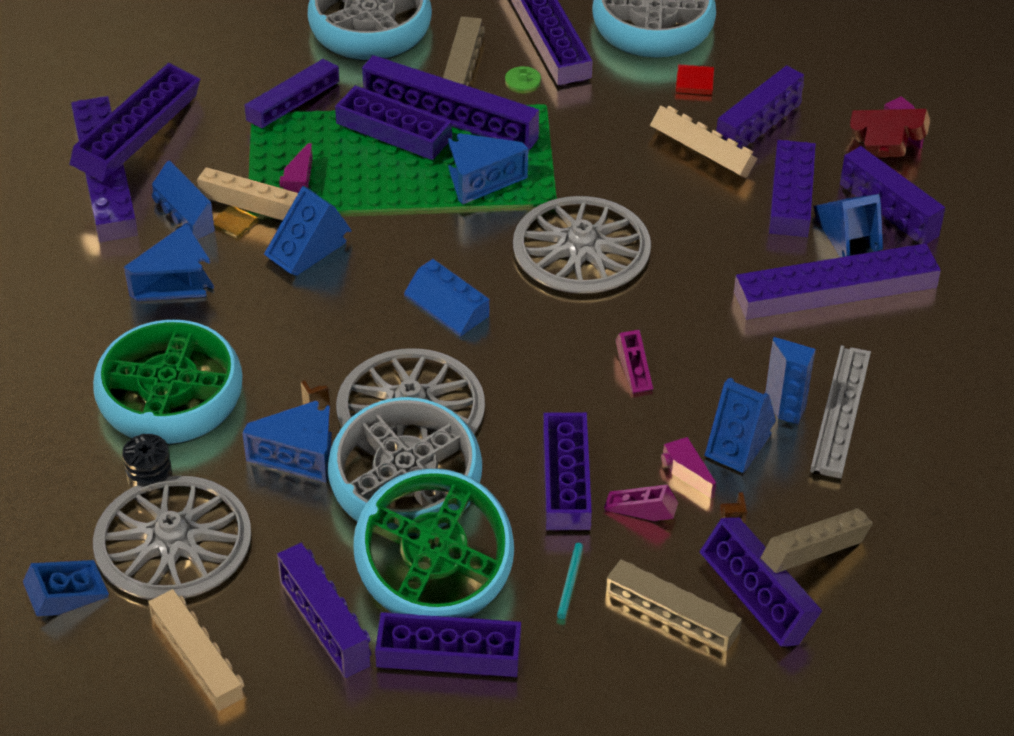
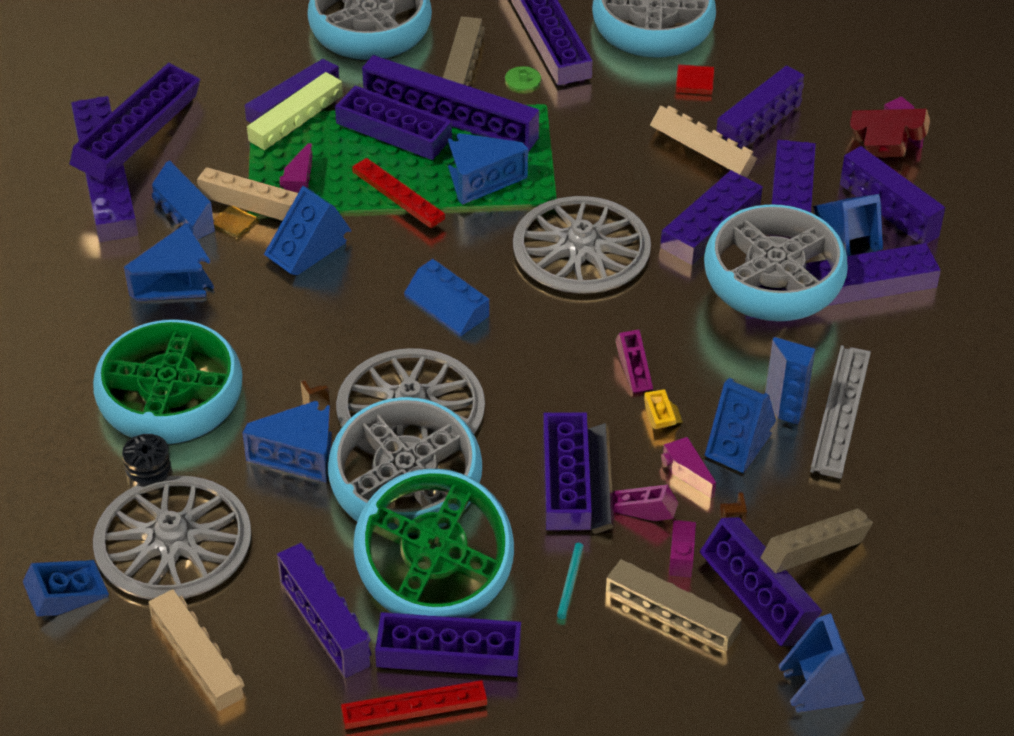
(294, 111): none -> yellowish green brick
(398, 193): none -> red plate
(413, 704): none -> red plate
(600, 479): none -> black tile
(661, 410): none -> yellow slope
(682, 548): none -> magenta slope
(691, 230): none -> dark purple brick
(775, 262): none -> light grey wheel
(826, 668): none -> blue ladder

